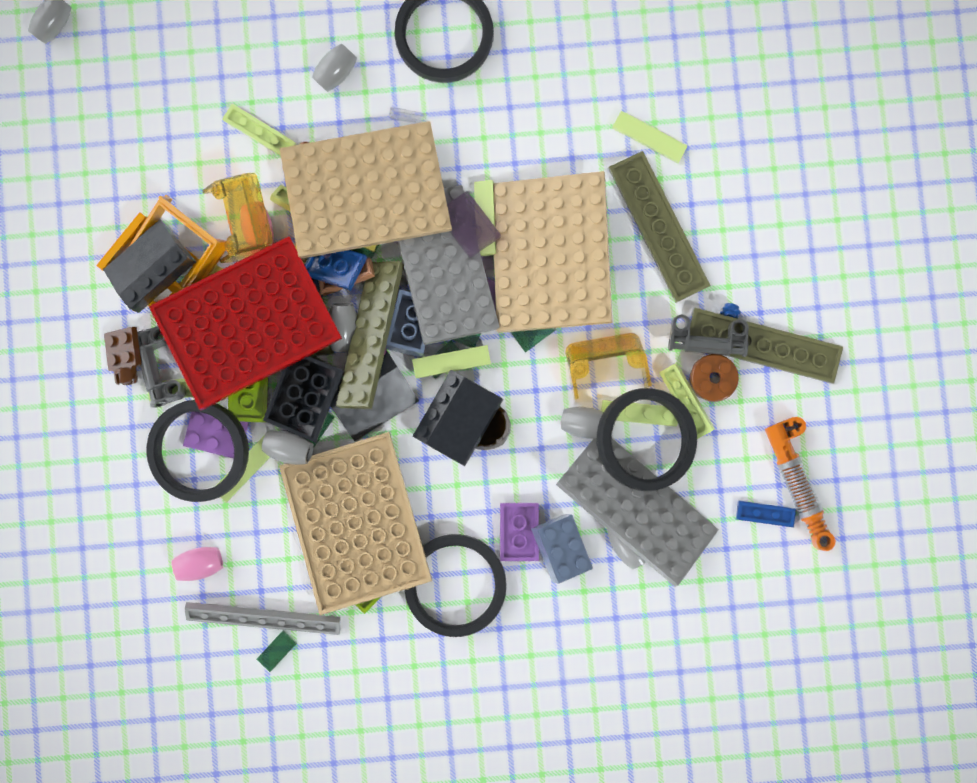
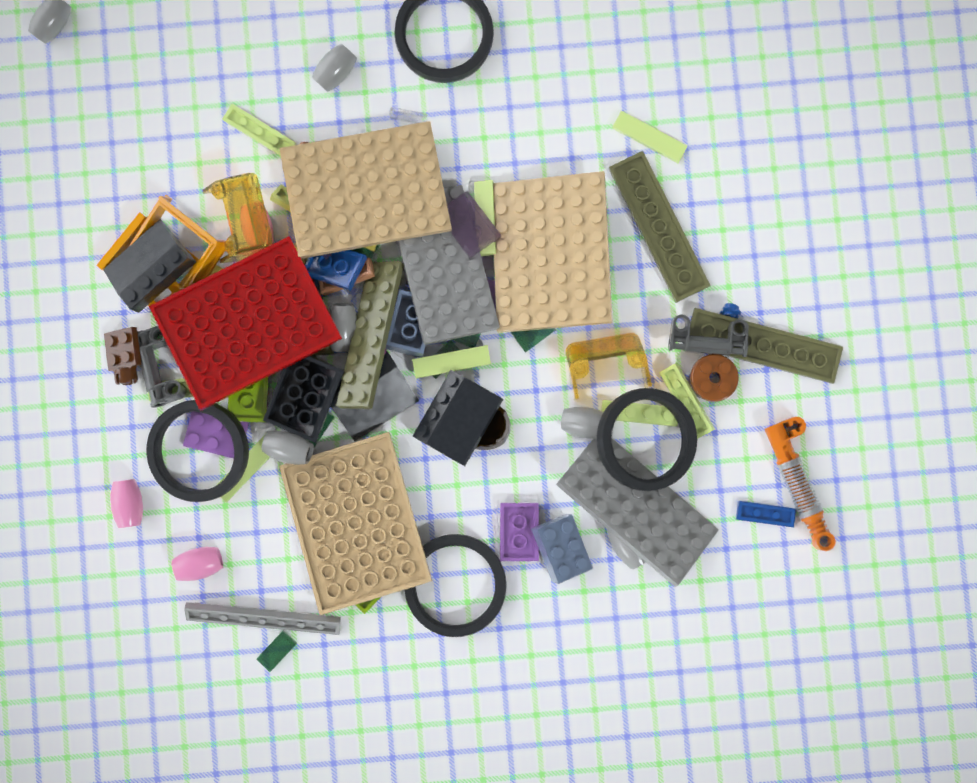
(126, 503): none -> bright pink piece

